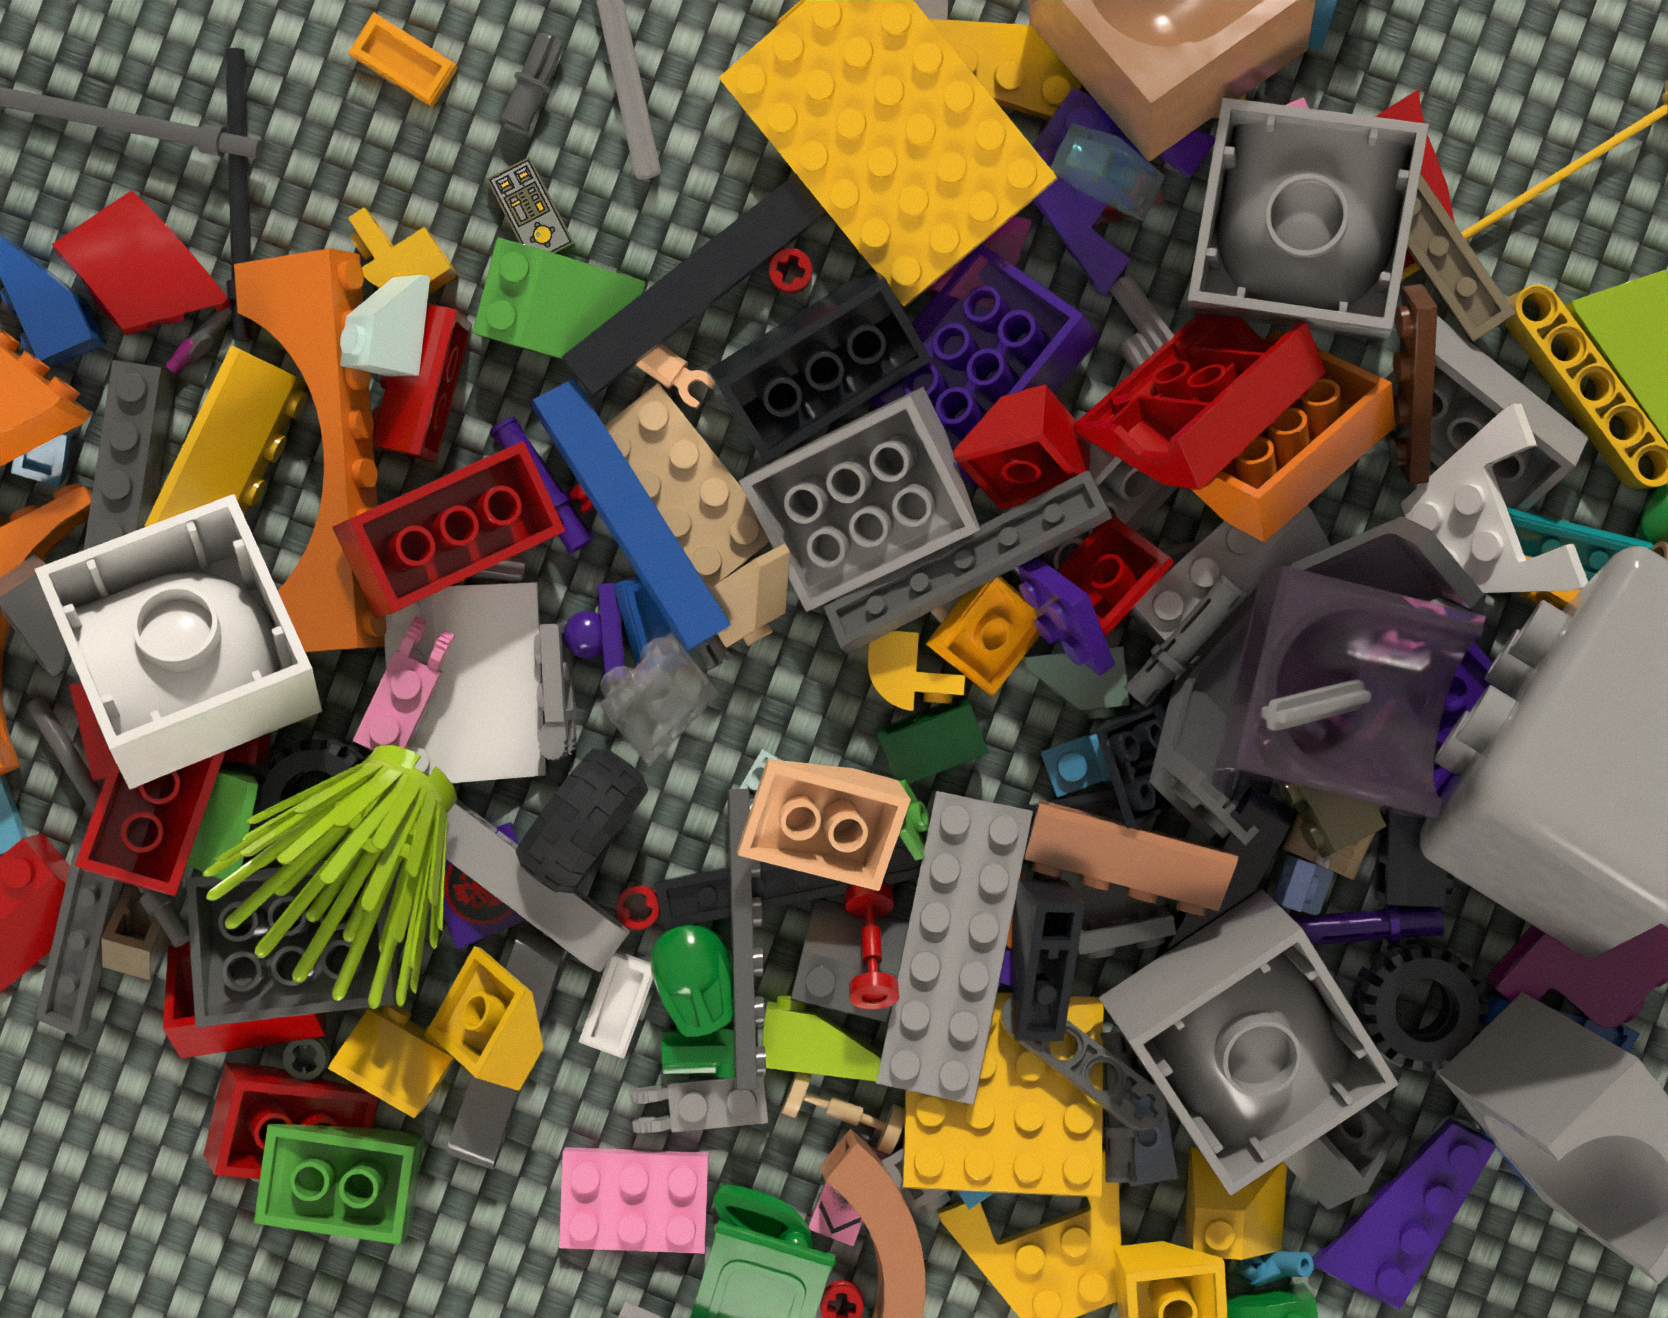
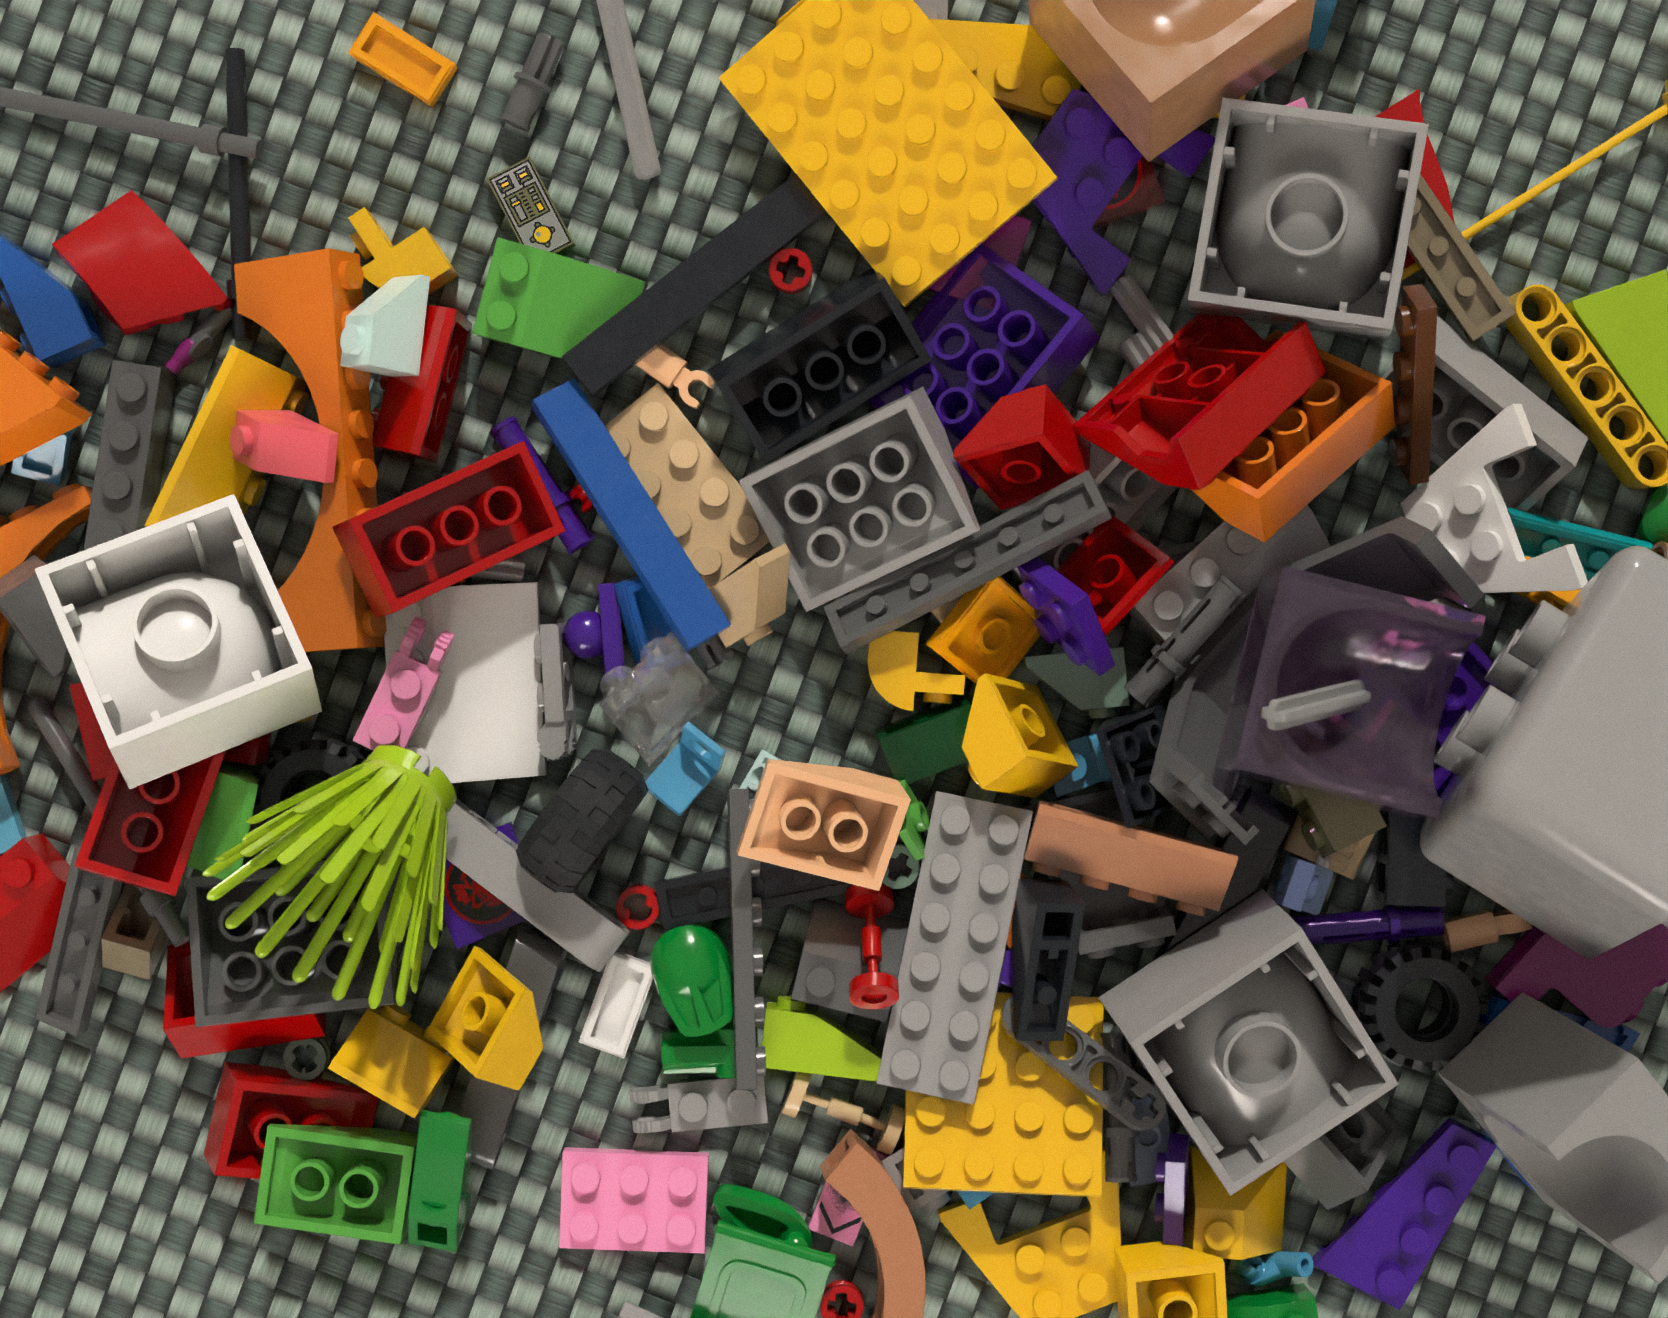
(284, 444): none -> coral slope
(440, 1181): none -> green slope
(686, 770): none -> dark azure bracket
(902, 880): none -> sand green bush
(1014, 739): none -> yellow slope
(1107, 170): clear light blue slope -> none
(1172, 1204): none -> plate
(1480, 928): none -> light nougat bar

